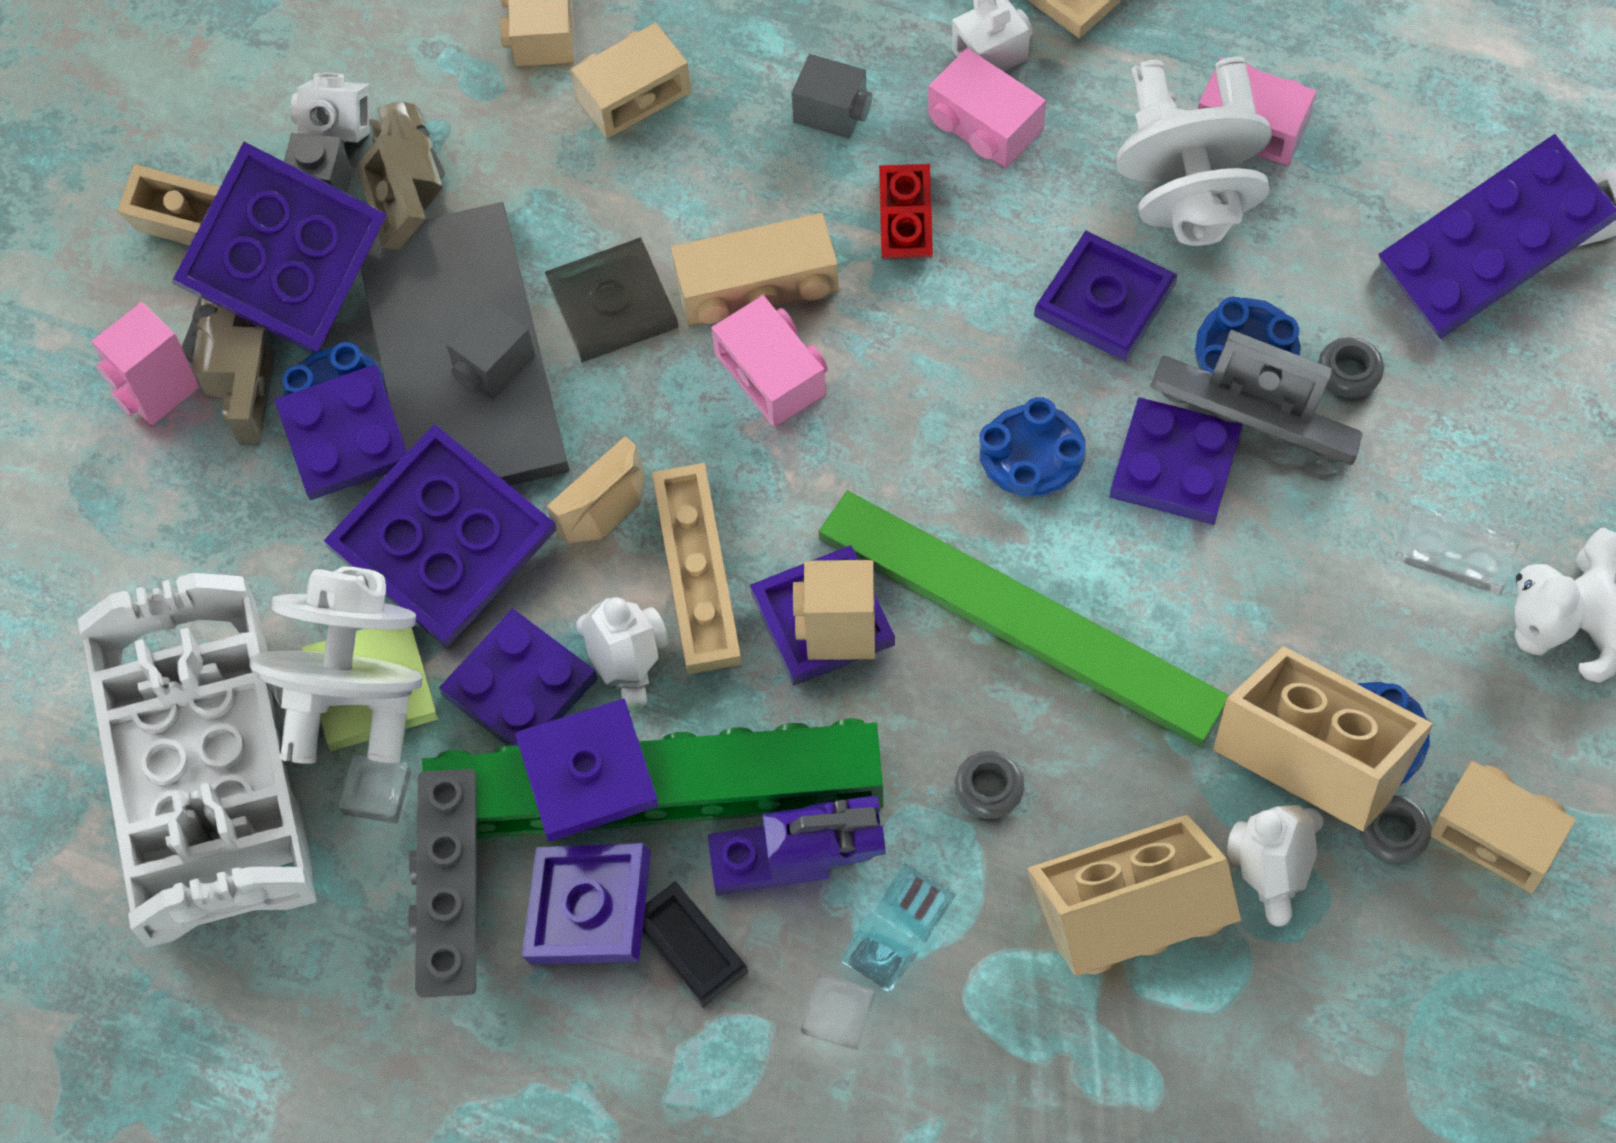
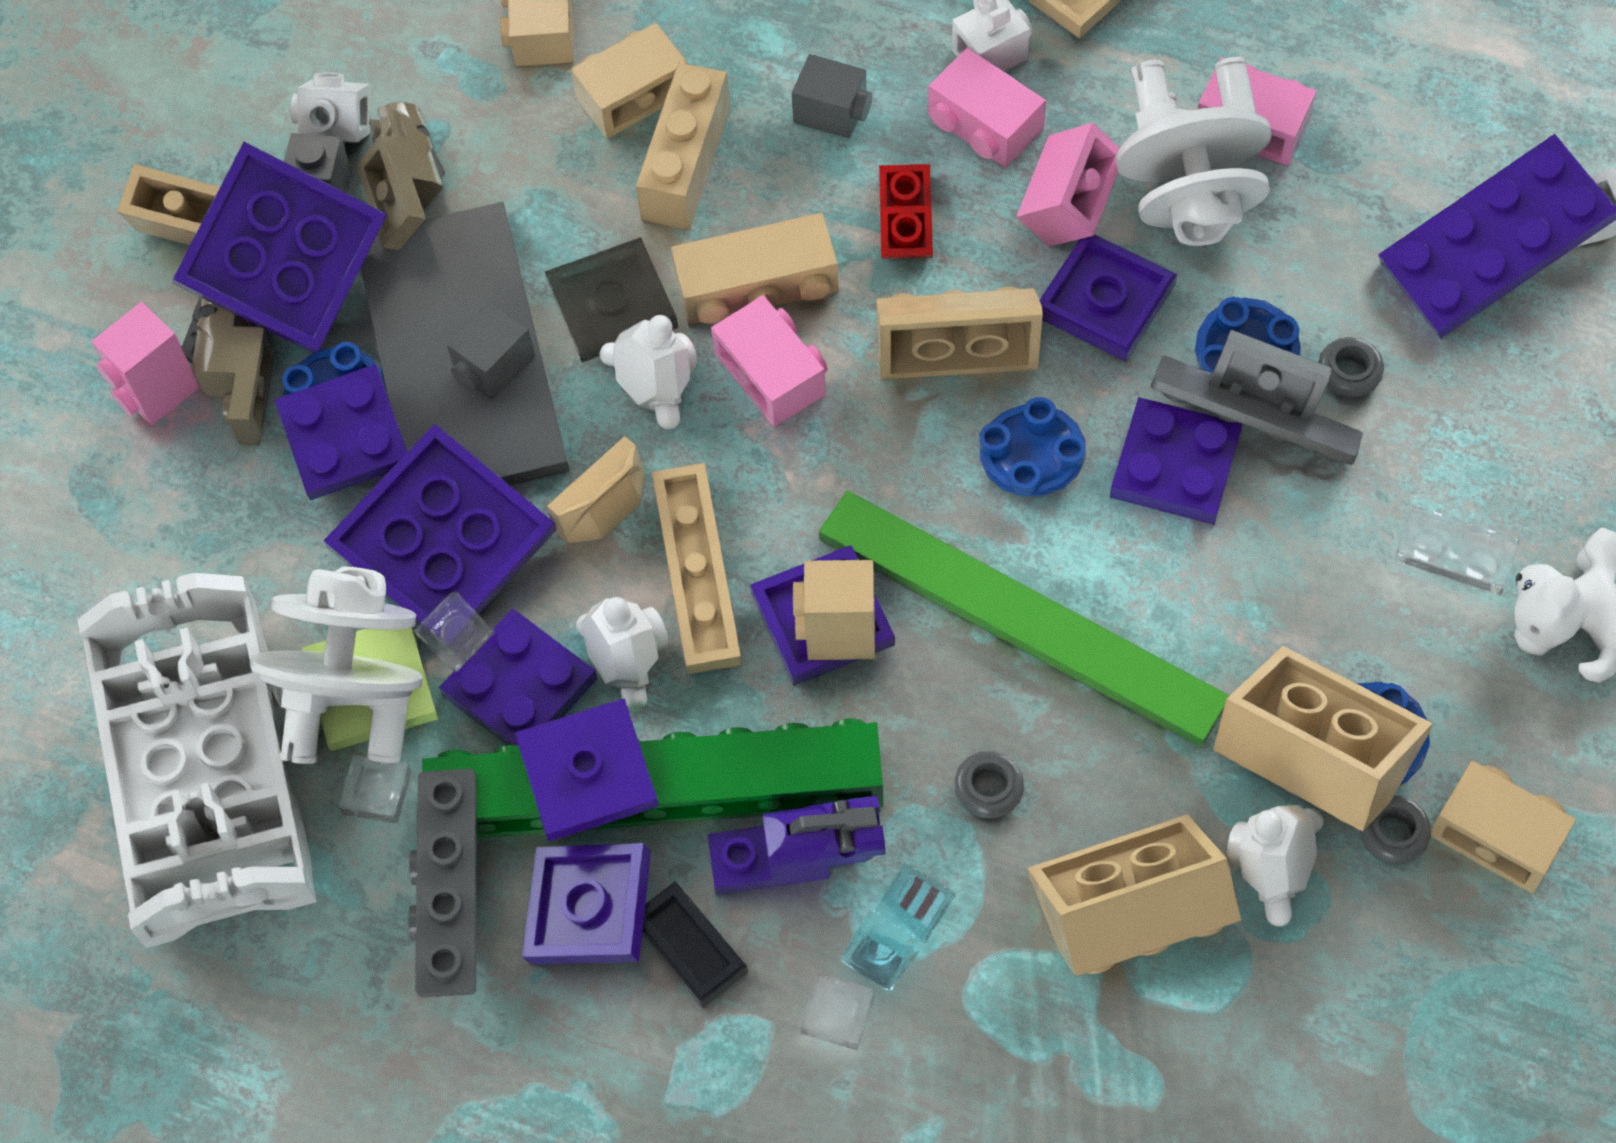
(454, 631): none -> clear plate
(653, 366): none -> white rock
(683, 146): none -> tan brick
(958, 333): none -> tan slope
(1070, 185): none -> bright pink brick

